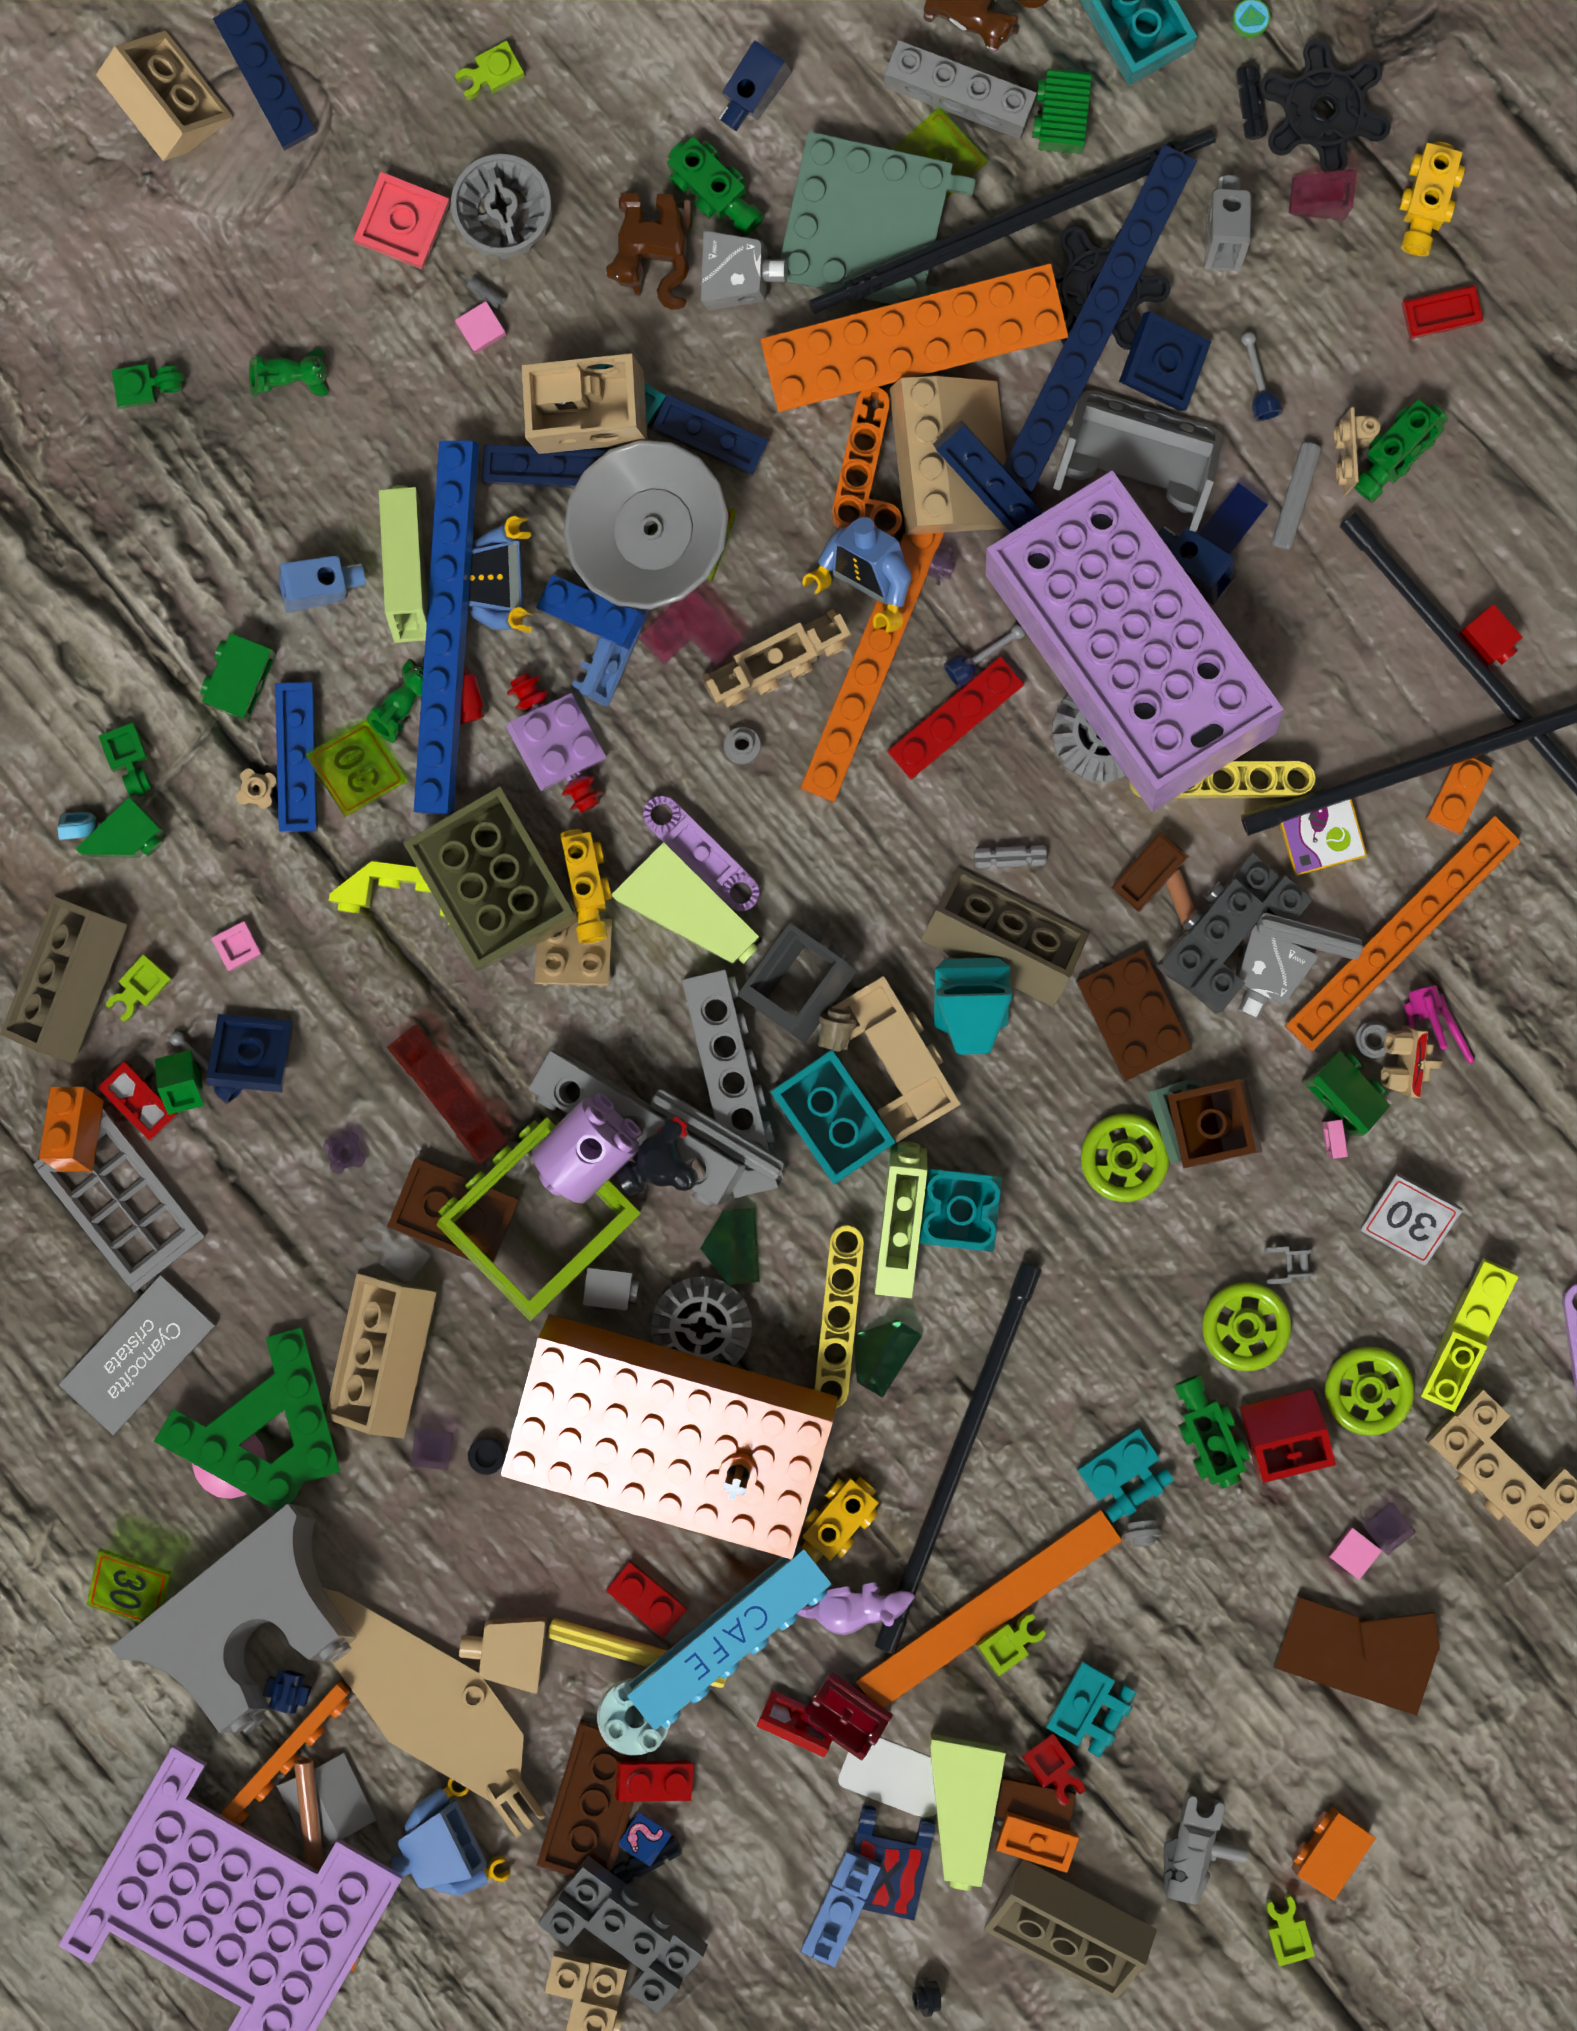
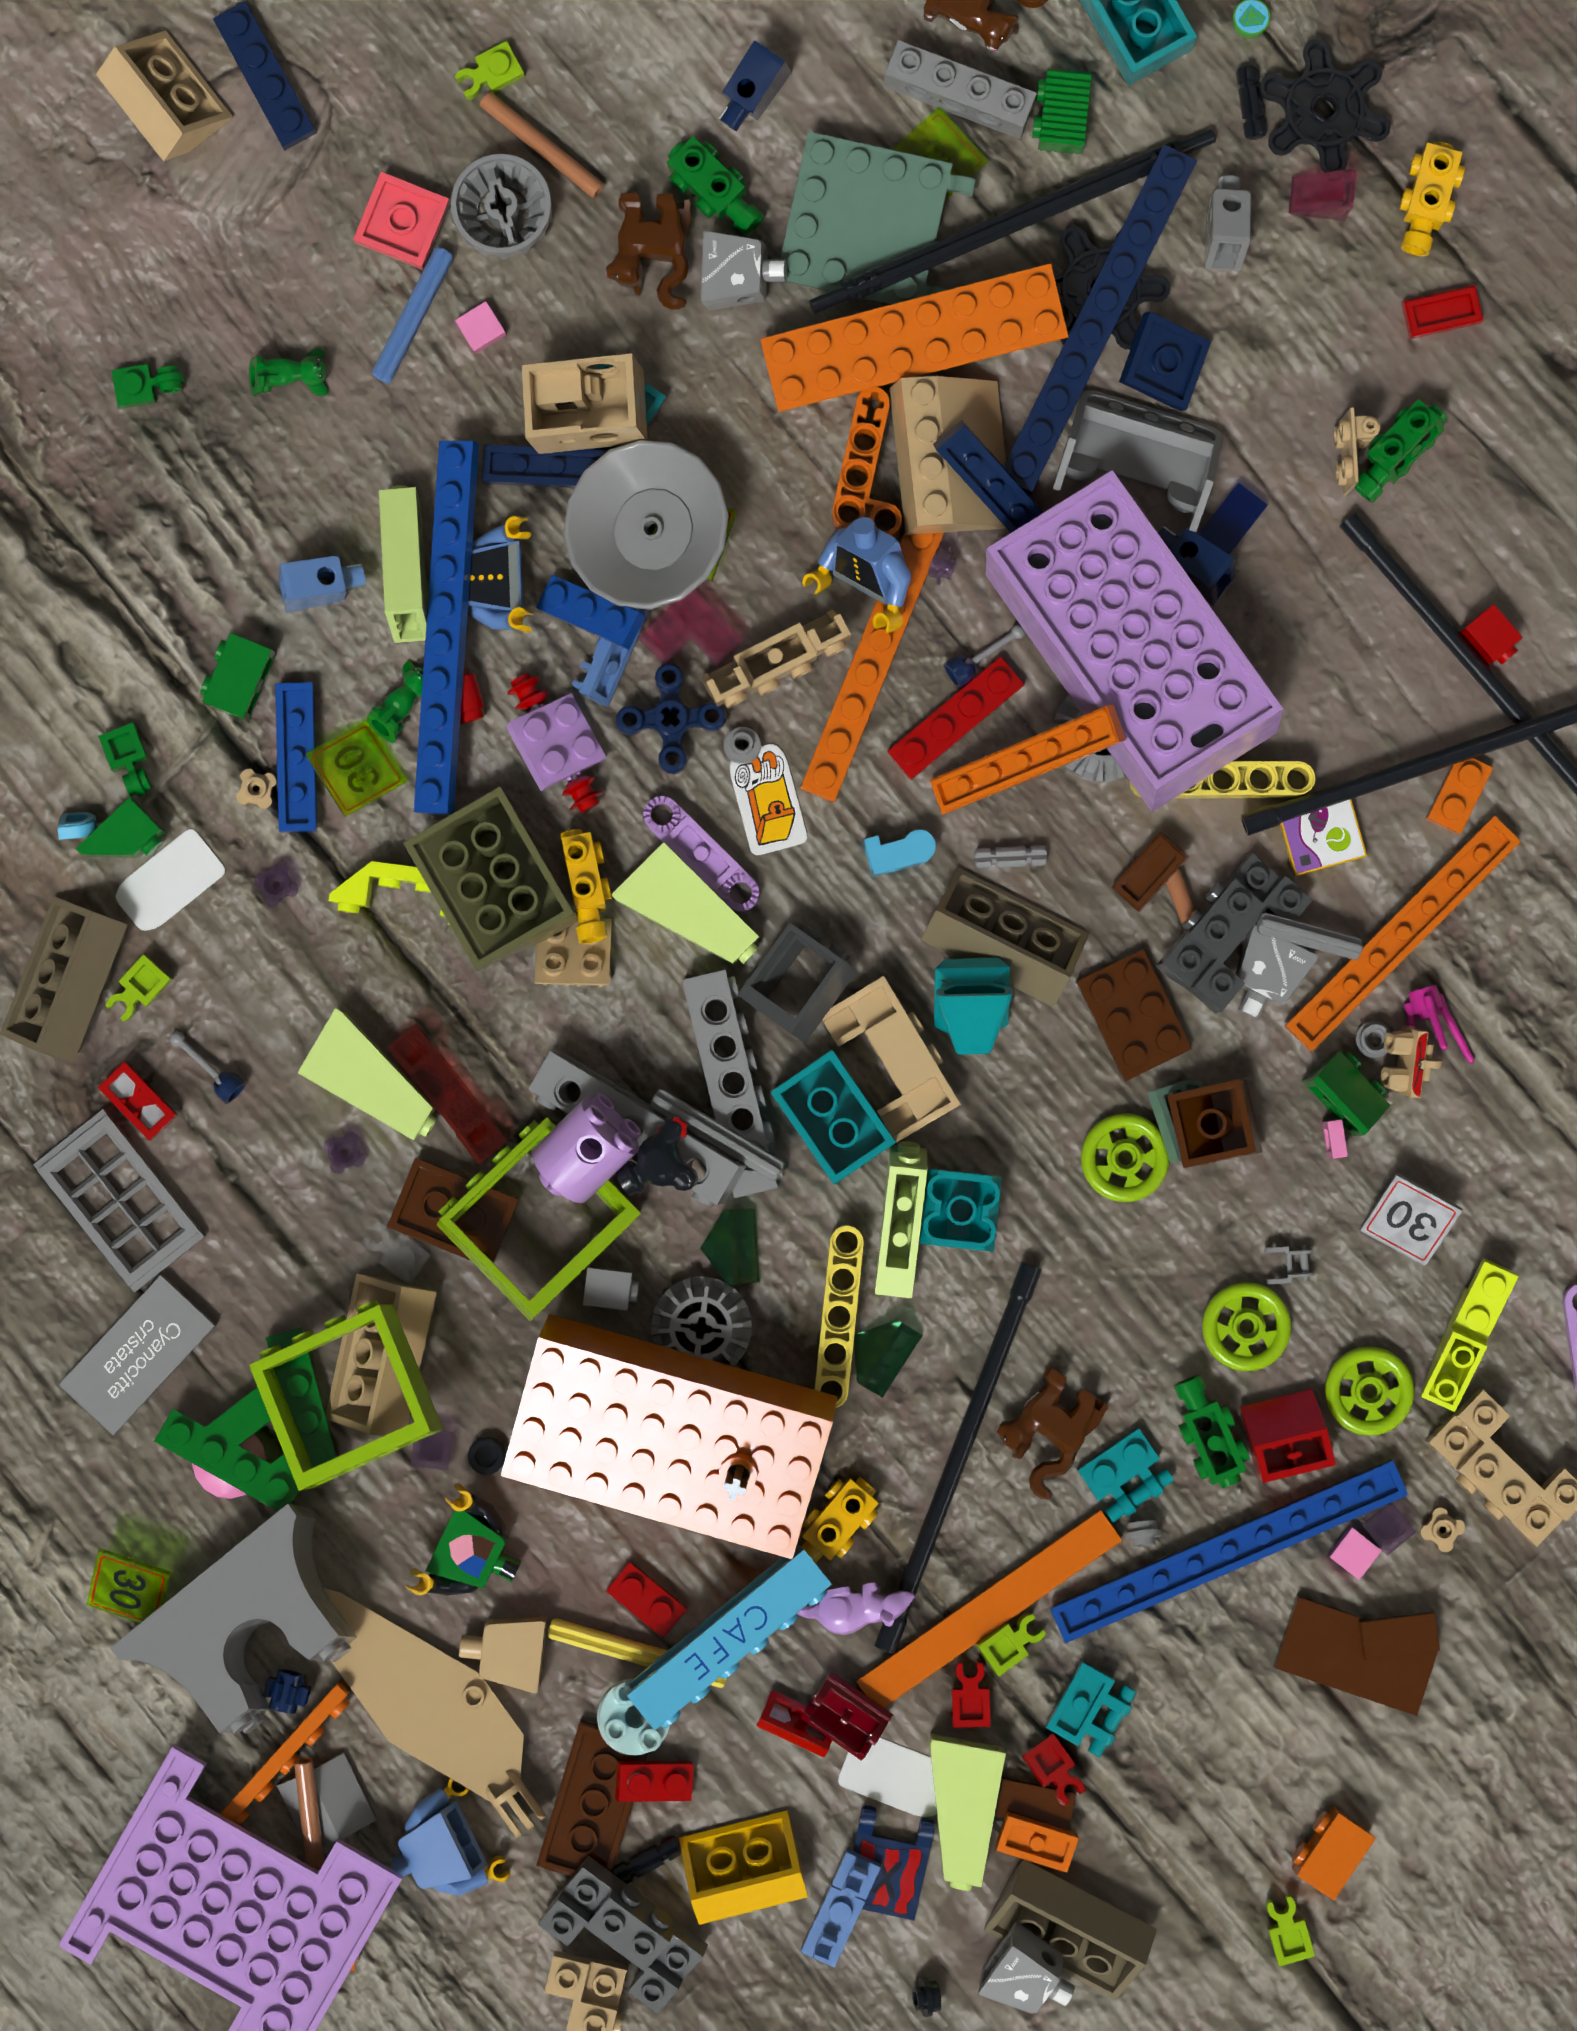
(71, 1129): orange brick -> none
(169, 881): none -> white sticker
(179, 1082): green brick -> none
(237, 946): bright pink tile -> none
(249, 1053): dark blue plate -> none
(266, 880): none -> clear purple plate
(362, 1075): none -> yellowish green slope
(406, 1370): none -> lime window
(412, 315): none -> medium blue axle
(467, 1550): none -> torso
(485, 292): light grey piece -> none
(541, 144): none -> nougat piece
(644, 1839): blue tile -> none
(654, 718): none -> dark blue gear
(710, 435): dark blue plate -> none
(742, 1867): none -> yellow slope
(768, 802): none -> sticker
(835, 1029): dark tan hose -> none
(900, 854): none -> medium azure leg
(970, 1702): none -> red plate
(1025, 1972): none -> light grey torso
(1028, 759): none -> orange tile
(1059, 1425): none -> reddish brown animal
(1192, 1850): light grey piece -> none
(1228, 1551): none -> blue plate
(1265, 403): hinge -> none
(1296, 495): light grey axle -> none
(1438, 1519): none -> tan plate

